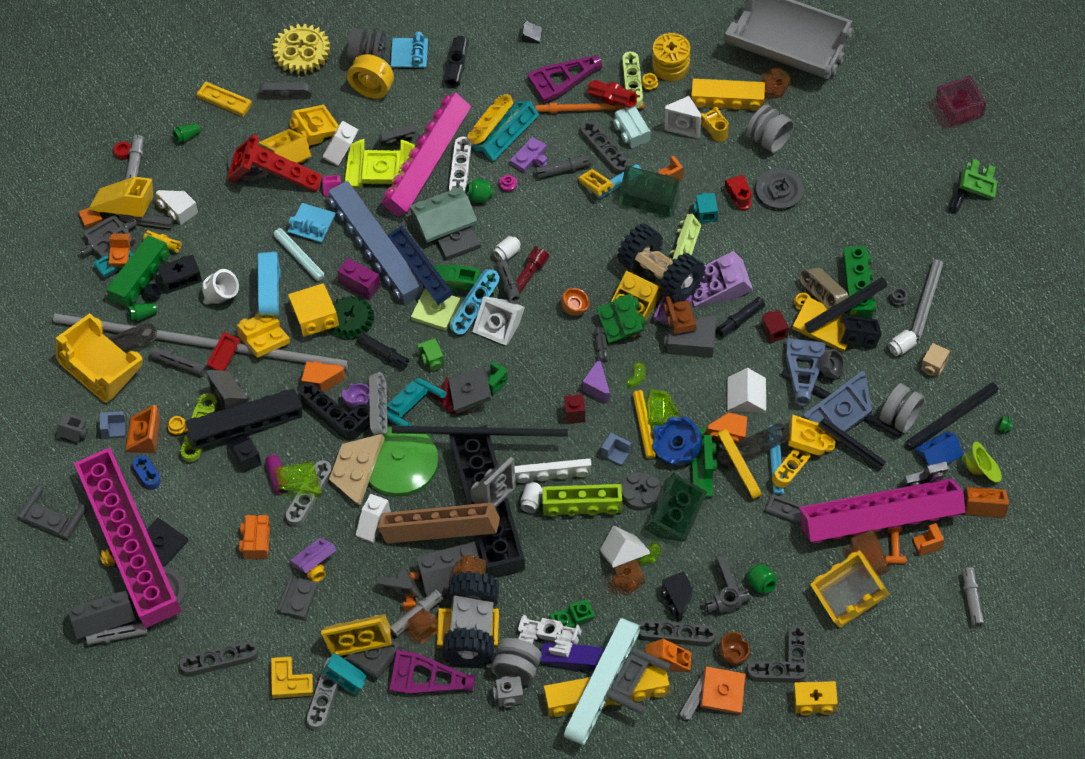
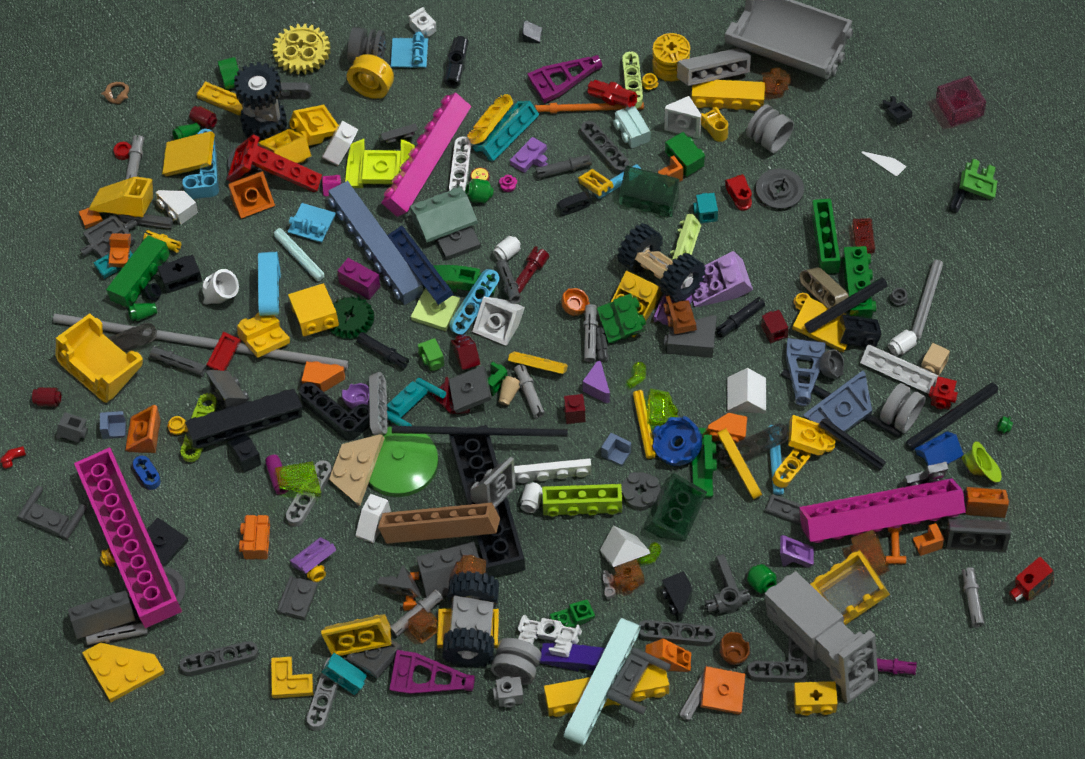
(11, 454): none -> red arm
(46, 396): none -> dark red brick
(121, 97): none -> medium nougat piece
(121, 669): none -> yellow plate
(188, 153): none -> yellow tile
(203, 117): none -> dark red brick
(206, 183): none -> medium azure beam
(228, 69): none -> green axle
(251, 194): none -> orange slope
(259, 93): none -> black plate
(422, 22): none -> white brick
(465, 351): none -> dark red slope
(480, 173): none -> light yellow tile
(508, 390): none -> tan cone
(526, 384): none -> light grey pin
(538, 362): none -> yellow tile
(574, 203): none -> black beam
(590, 325): none -> light grey pin
(608, 582): none -> light grey piece
(685, 152): none -> green brick
(713, 66): none -> light grey brick
(796, 551): none -> medium lavender slope
(822, 634): none -> light grey brick
(825, 235): none -> green brick
(864, 234): none -> clear red plate
(888, 163): none -> white sticker
(896, 666): none -> magenta pin
(897, 111): none -> black plate
(898, 369): none -> white plate
(943, 393): none -> red brick
(977, 535): none -> dark grey slope
(1033, 580): none -> red torso

